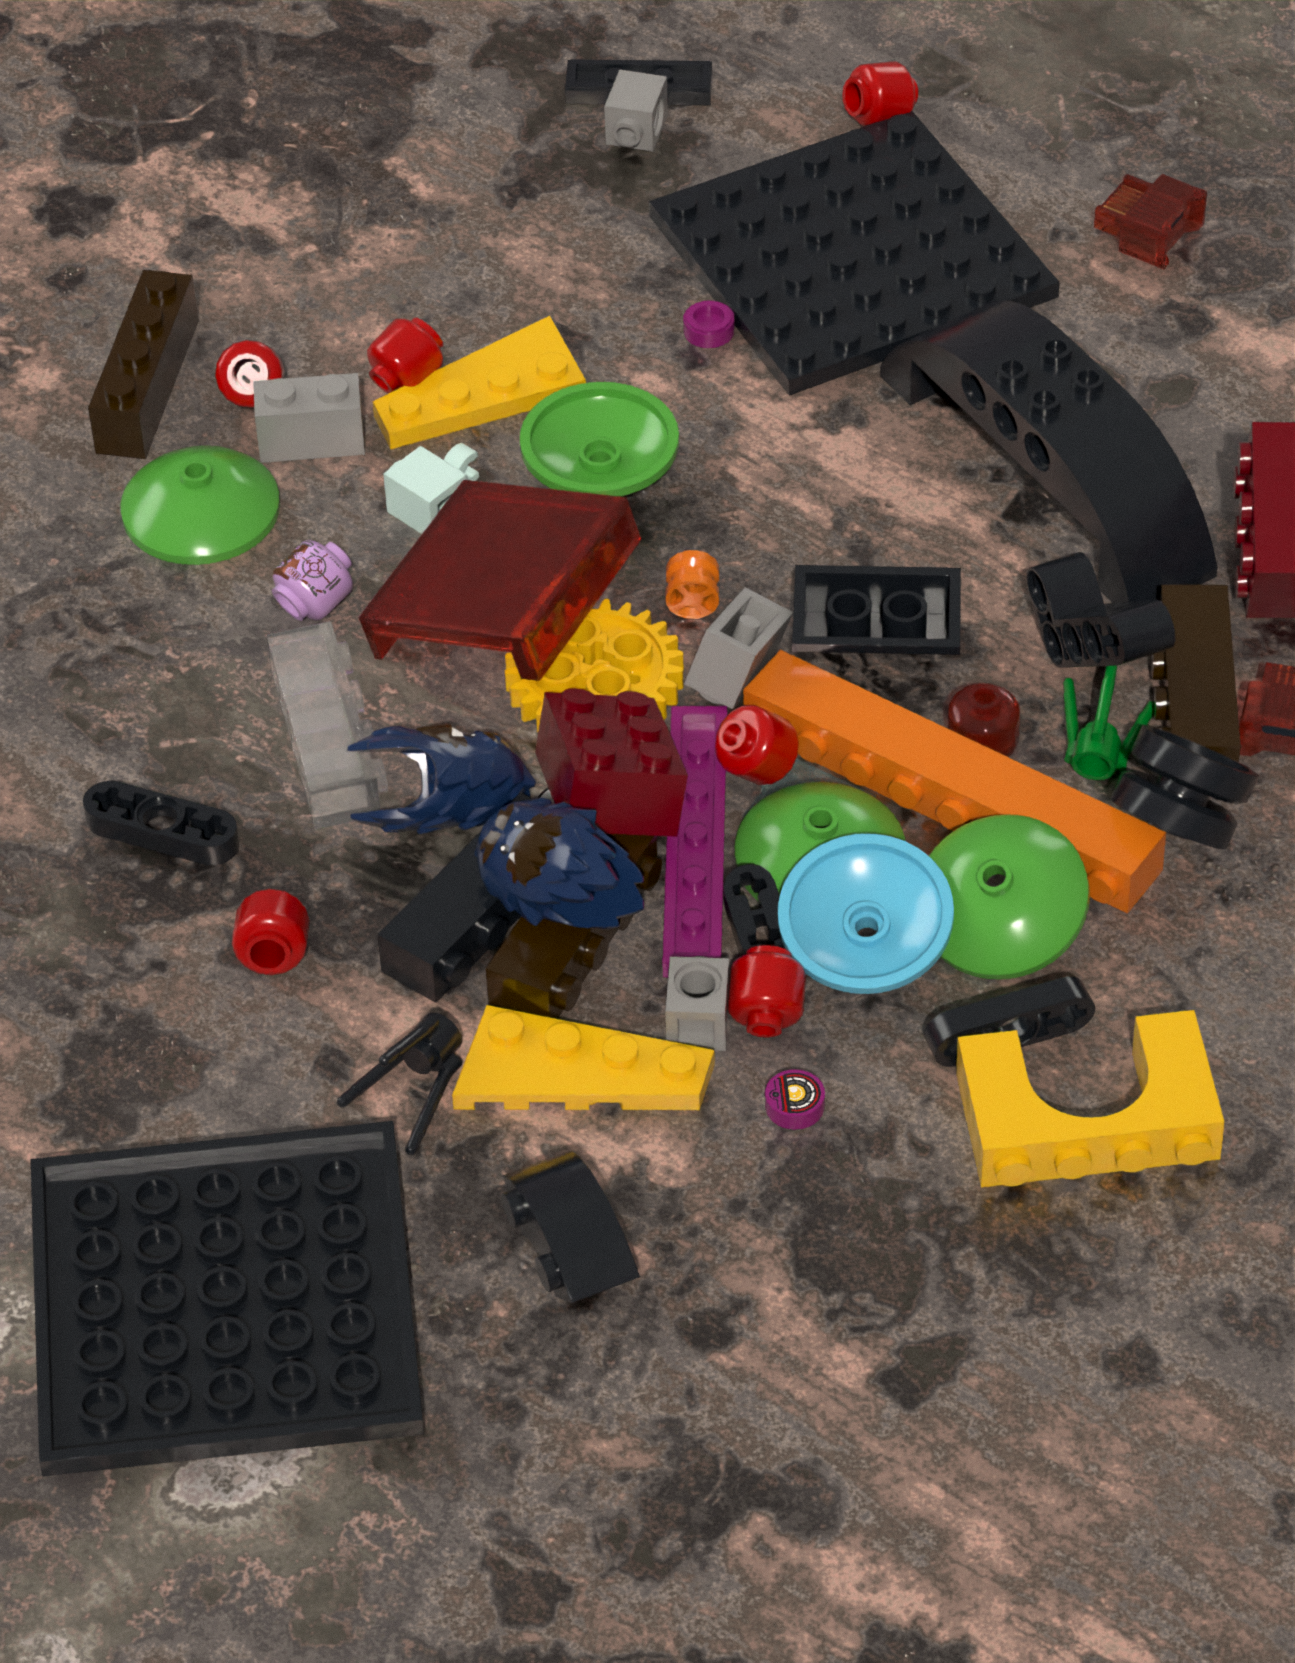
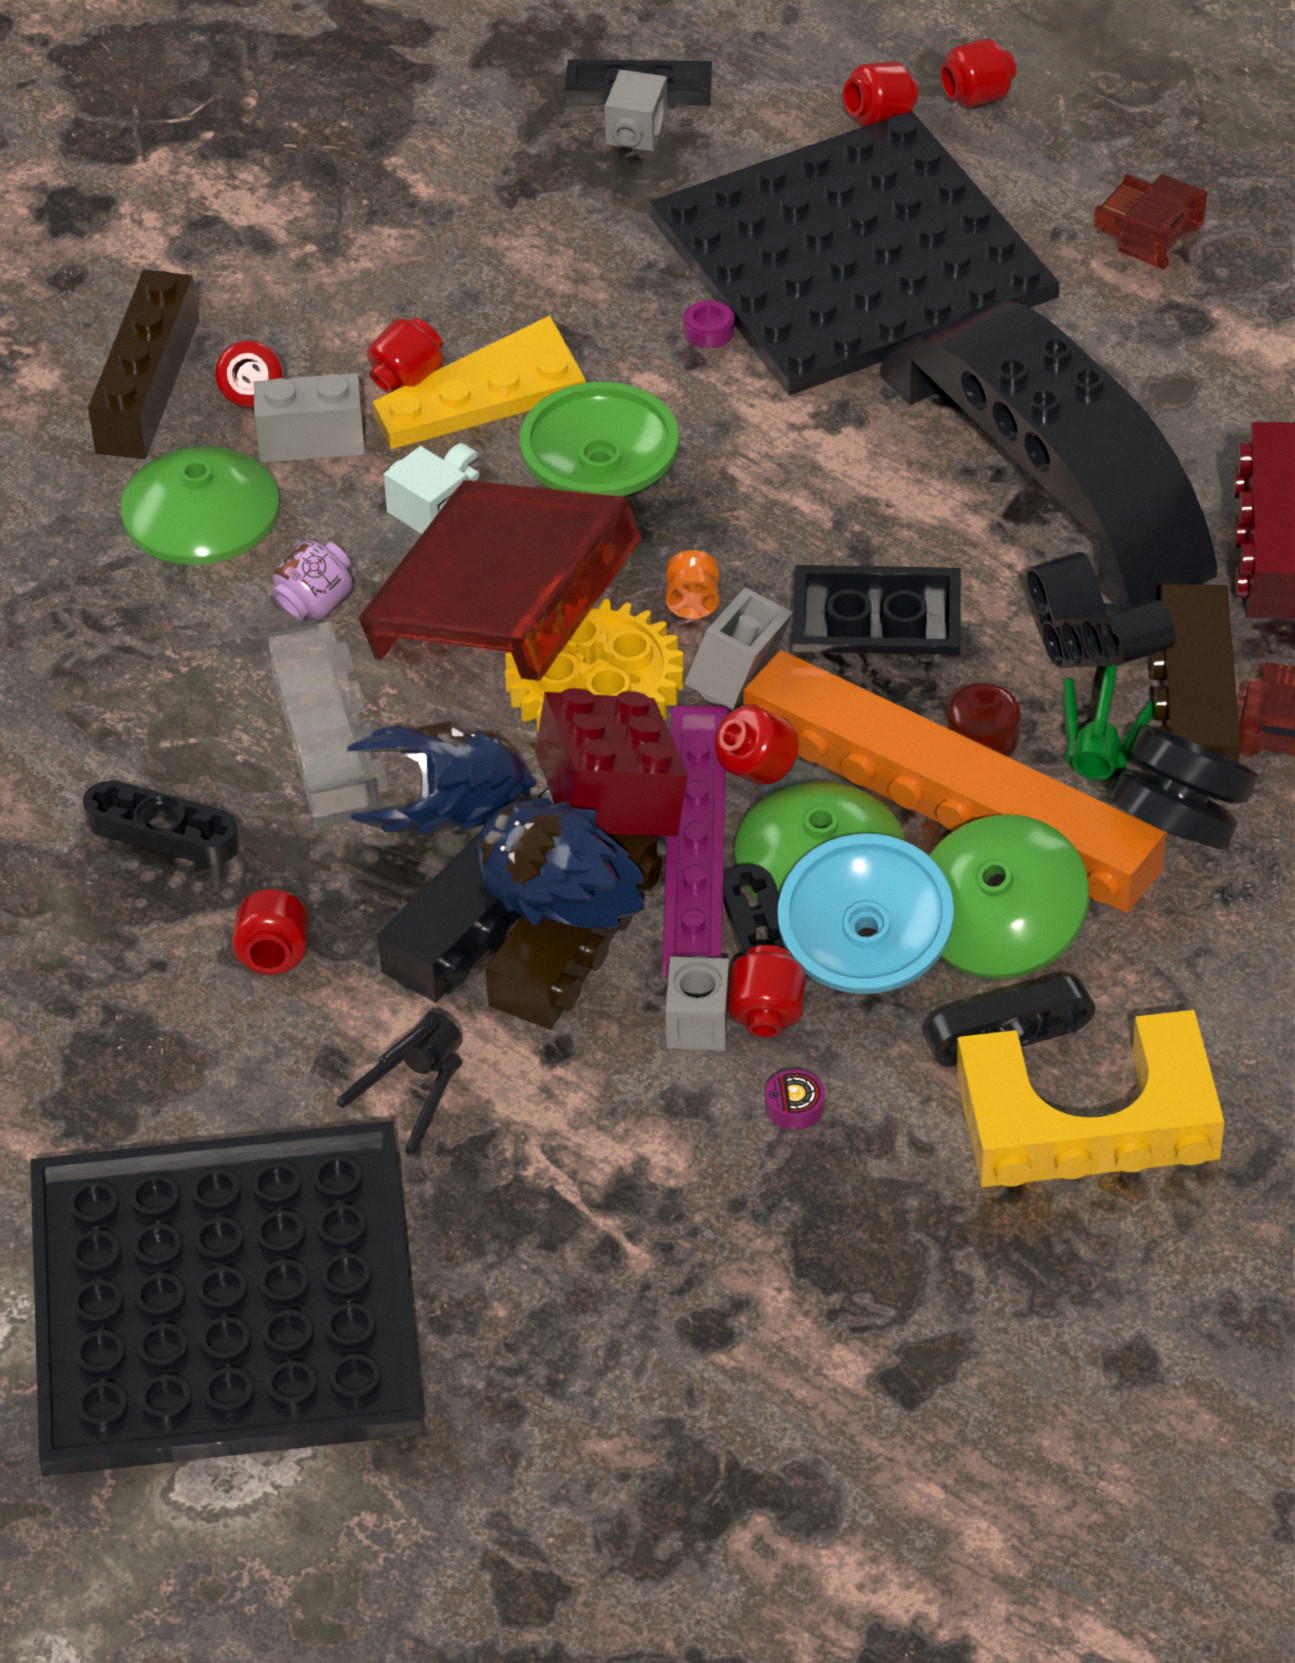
(549, 1059): yellow wing -> none
(569, 1227): black brick -> none
(977, 73): none -> red head

